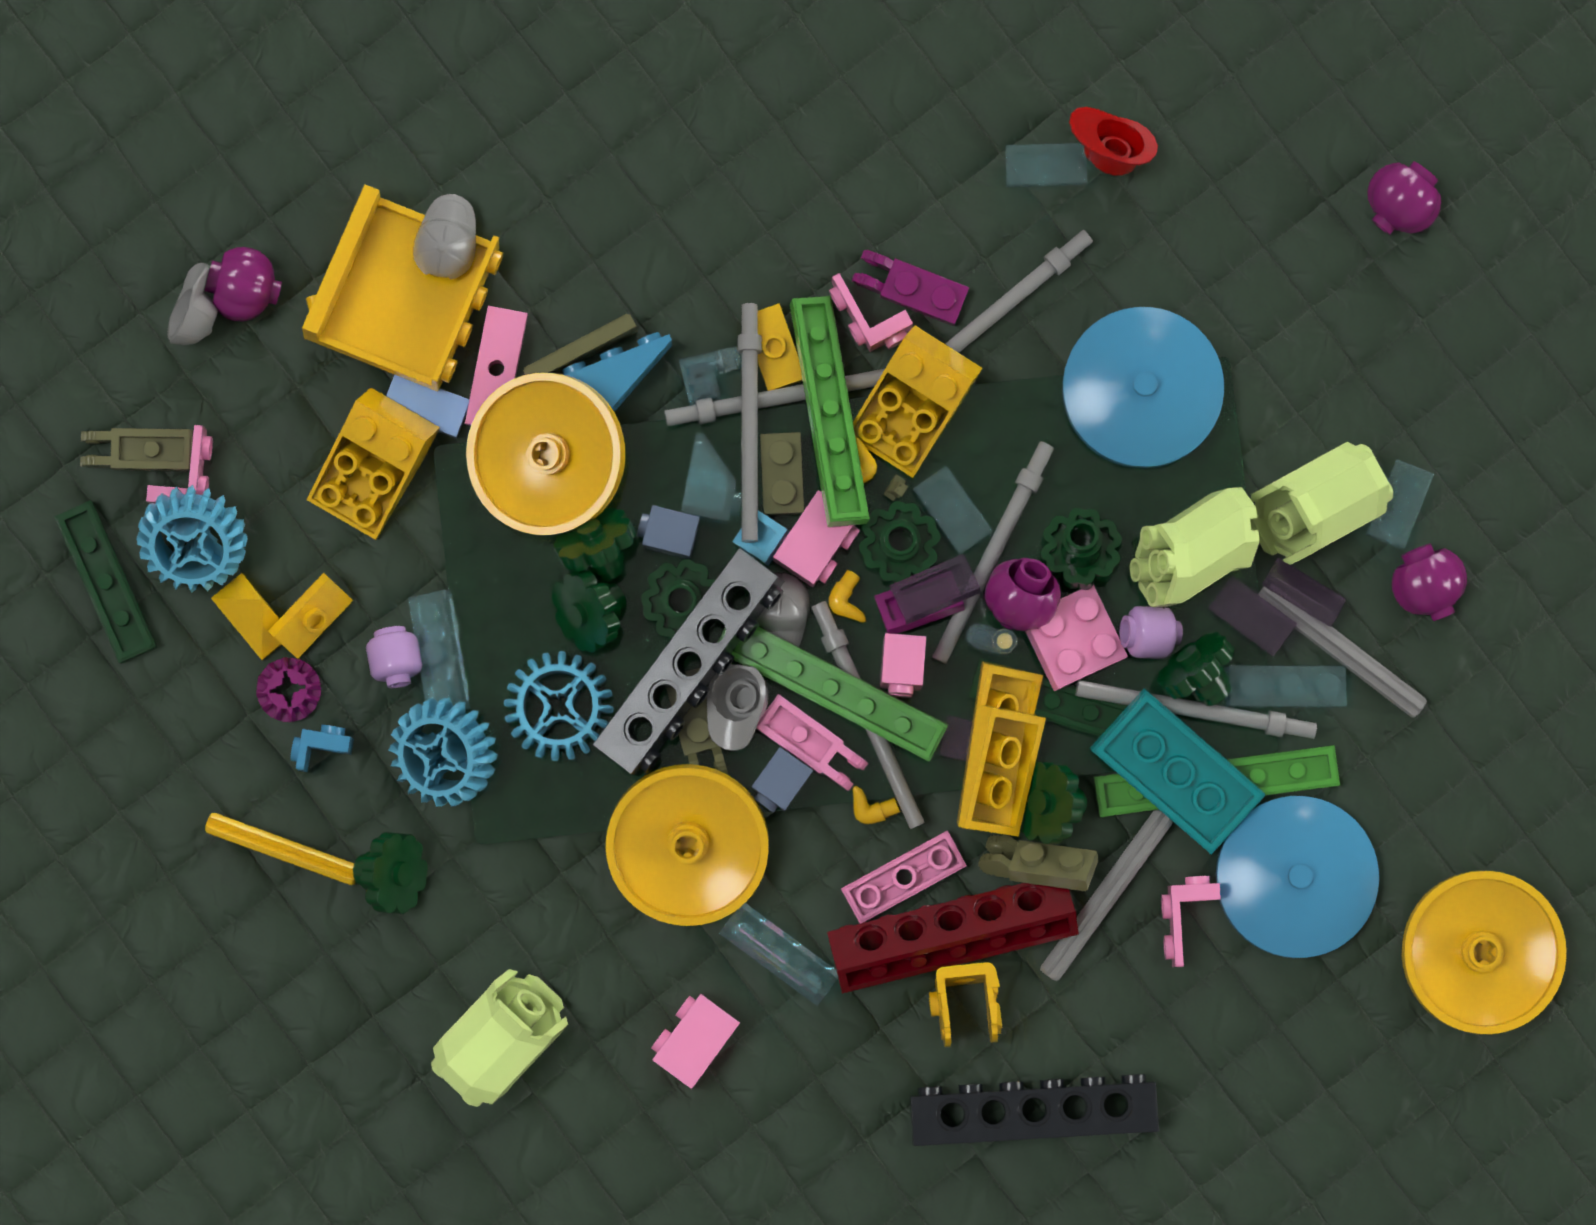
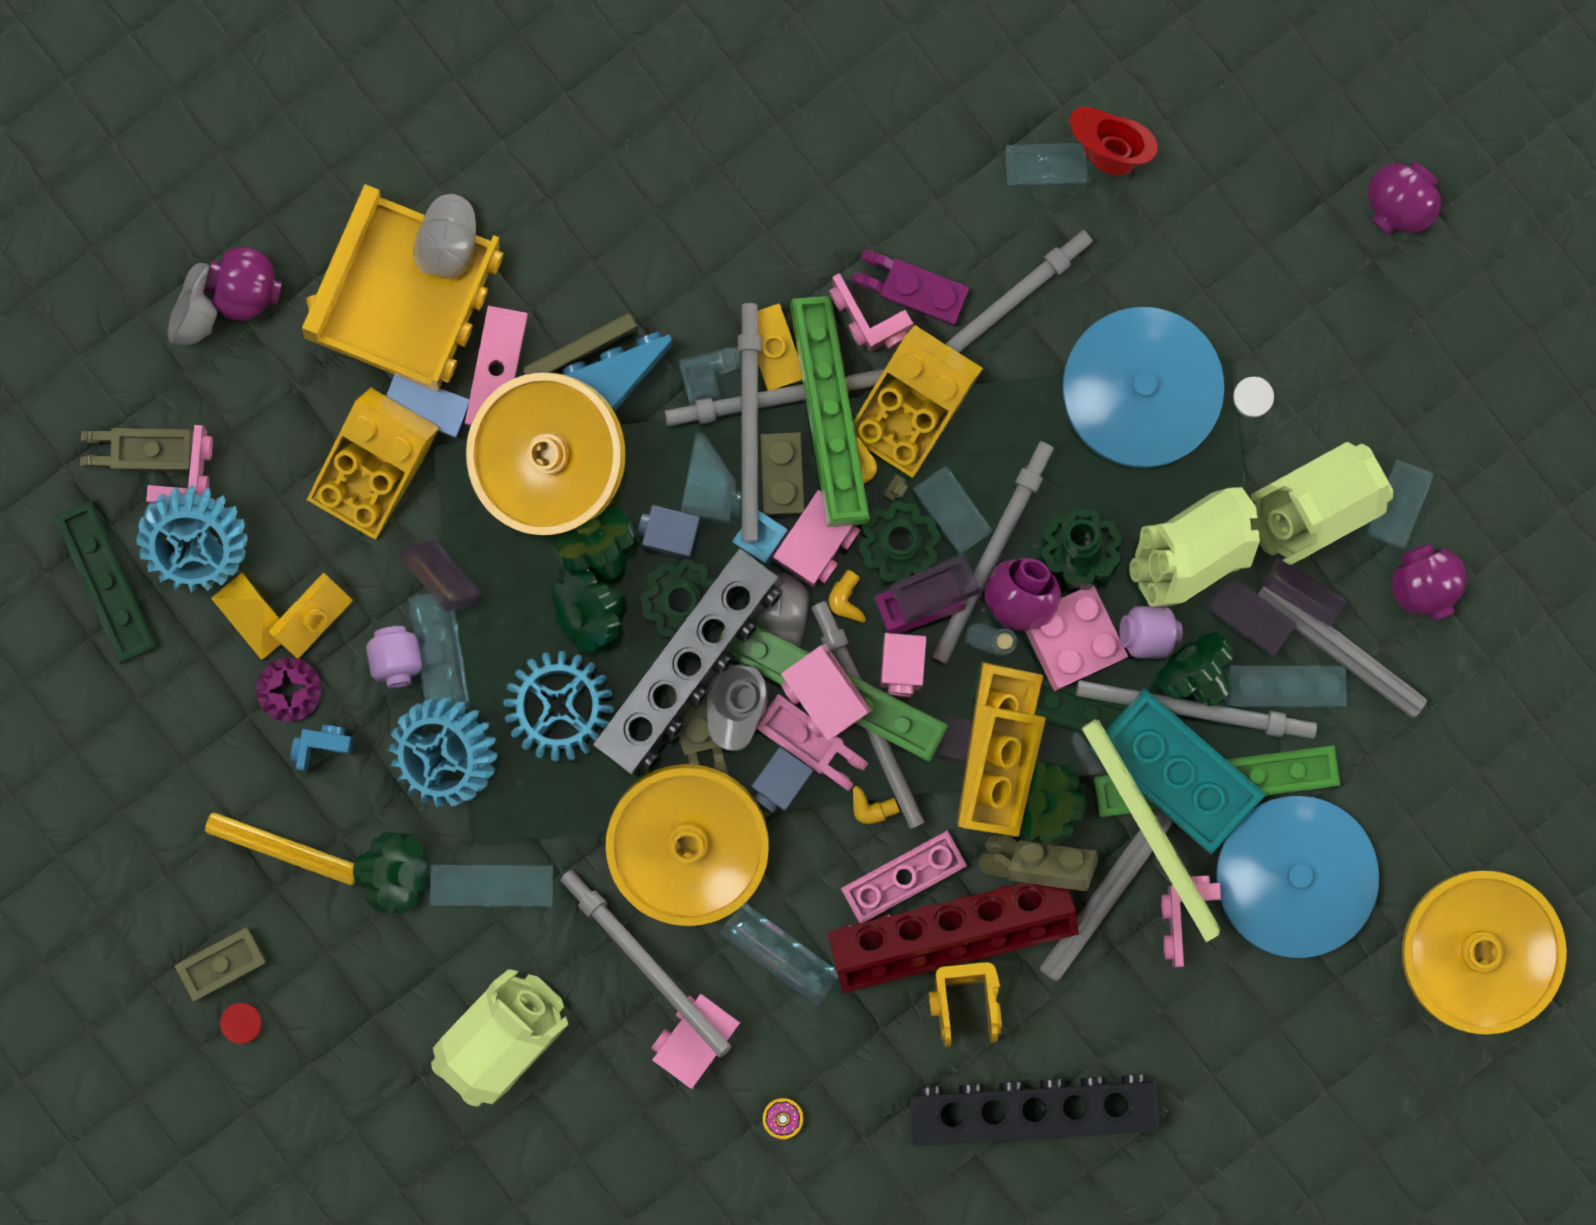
(220, 964): none -> olive plate
(241, 1023): none -> red tile
(441, 575): none -> tile
(491, 885): none -> clear light blue plate
(595, 907): none -> light grey bar
(782, 1118): none -> tile
(824, 693): none -> bright pink brick
(1151, 830): none -> yellowish green tile
(1253, 397): none -> white tile

